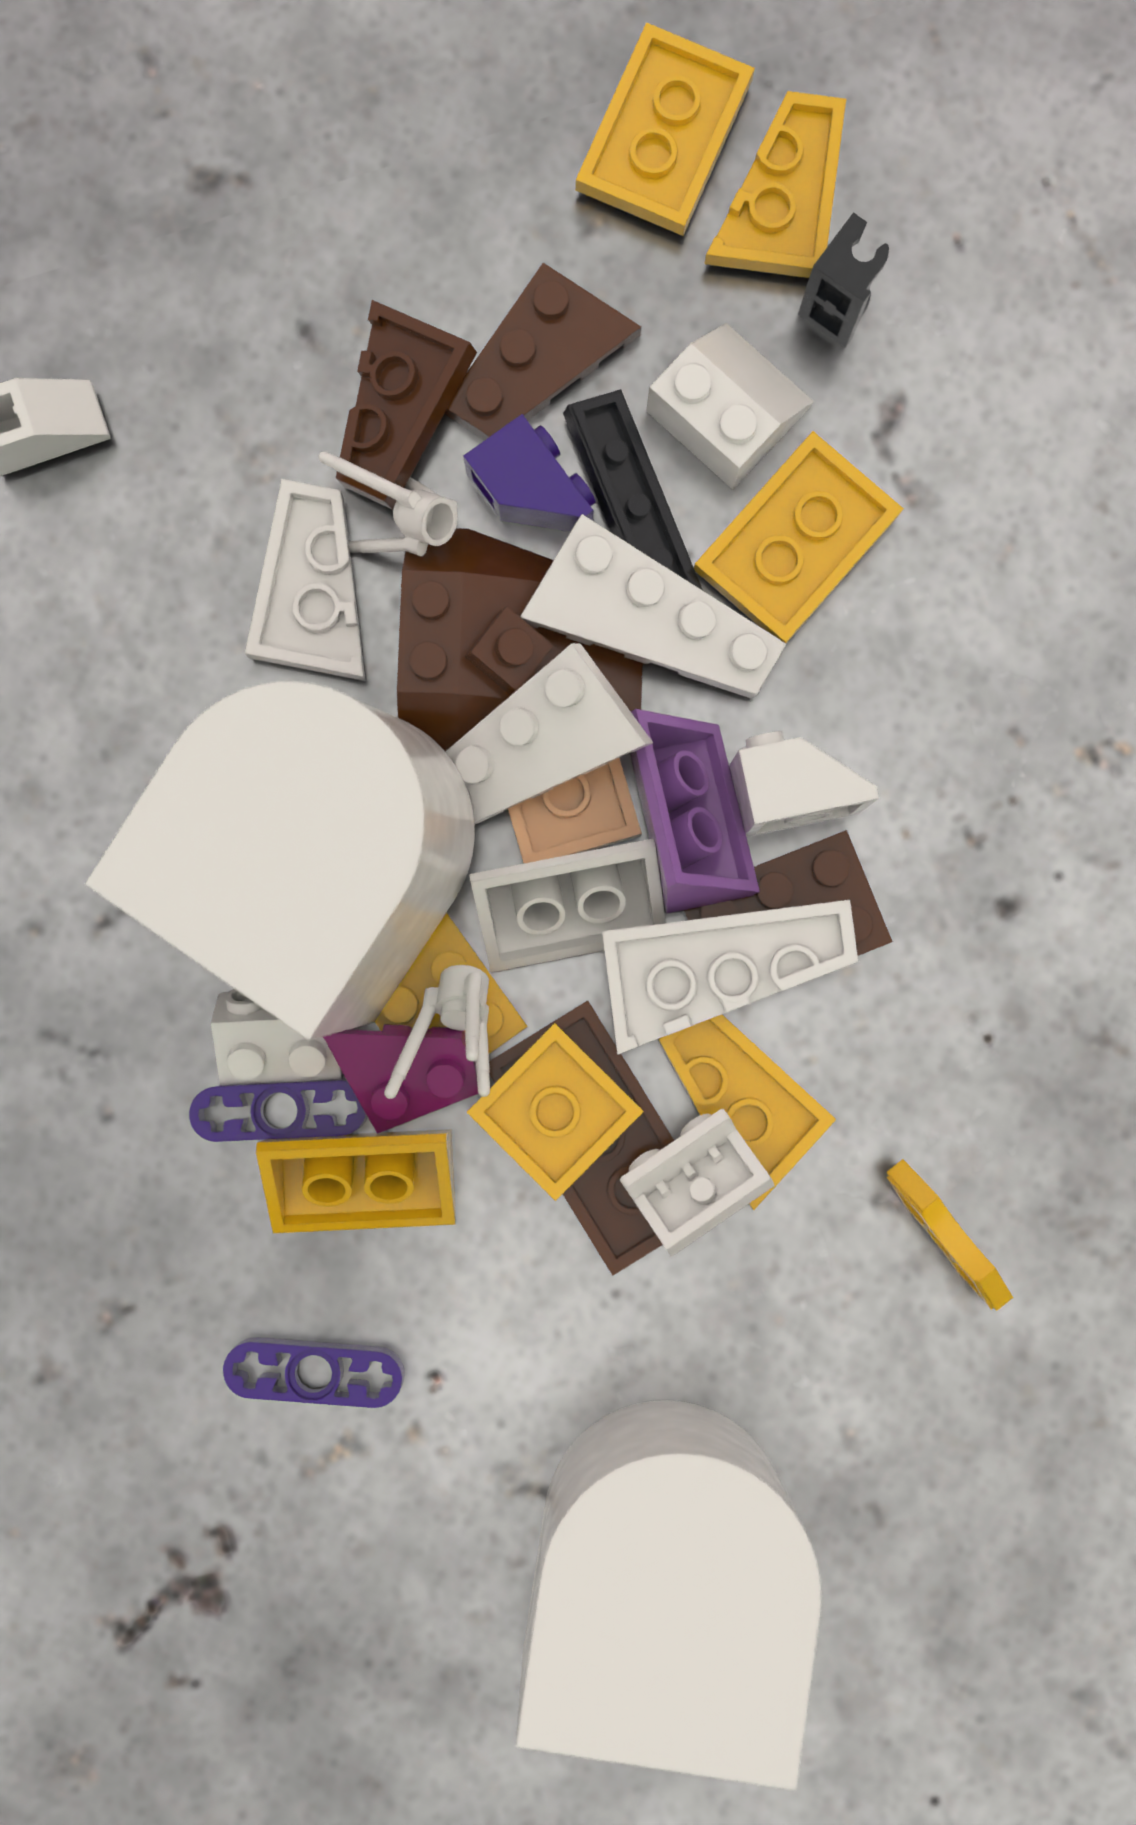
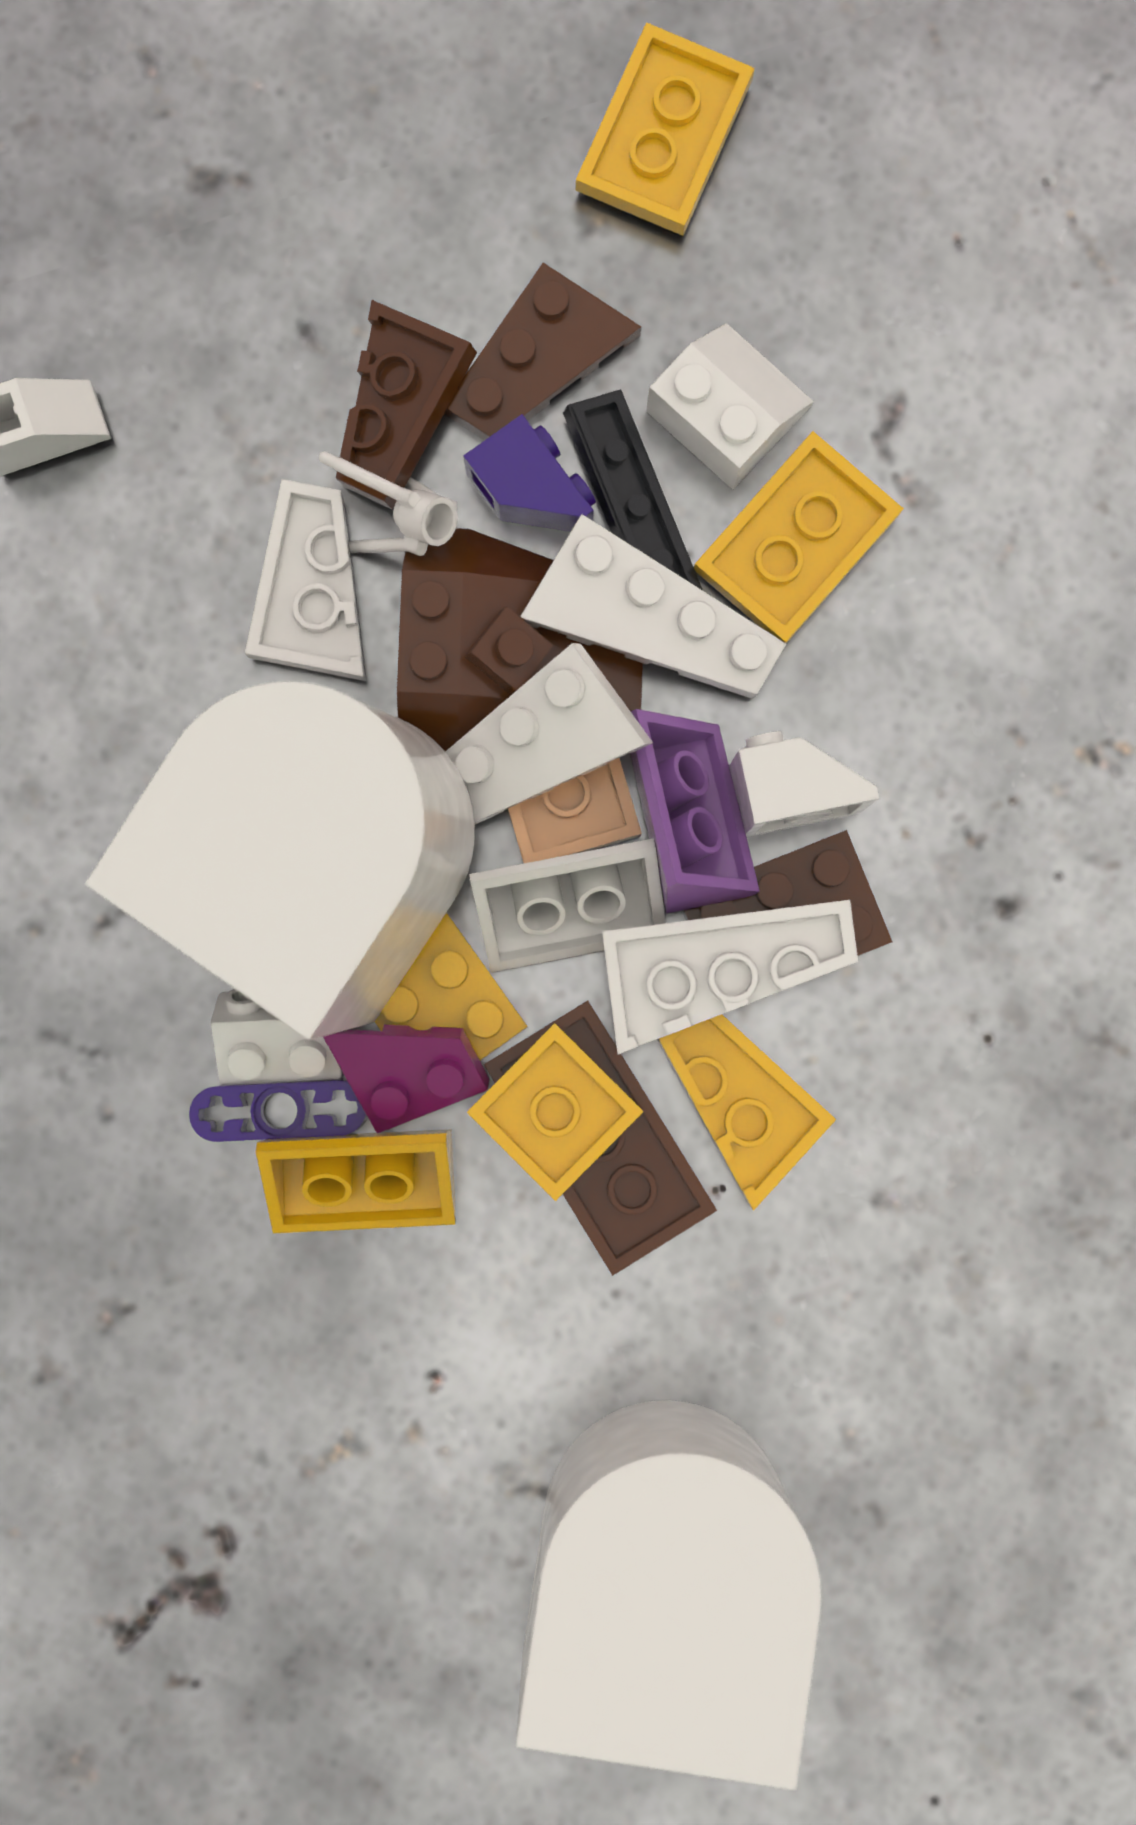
(270, 1351): dark purple beam -> none
(463, 1008): white plant -> none
(696, 1180): white bracket -> none
(787, 198): yellow wing -> none
(841, 284): black hinge -> none
(948, 1235): yellow tile -> none

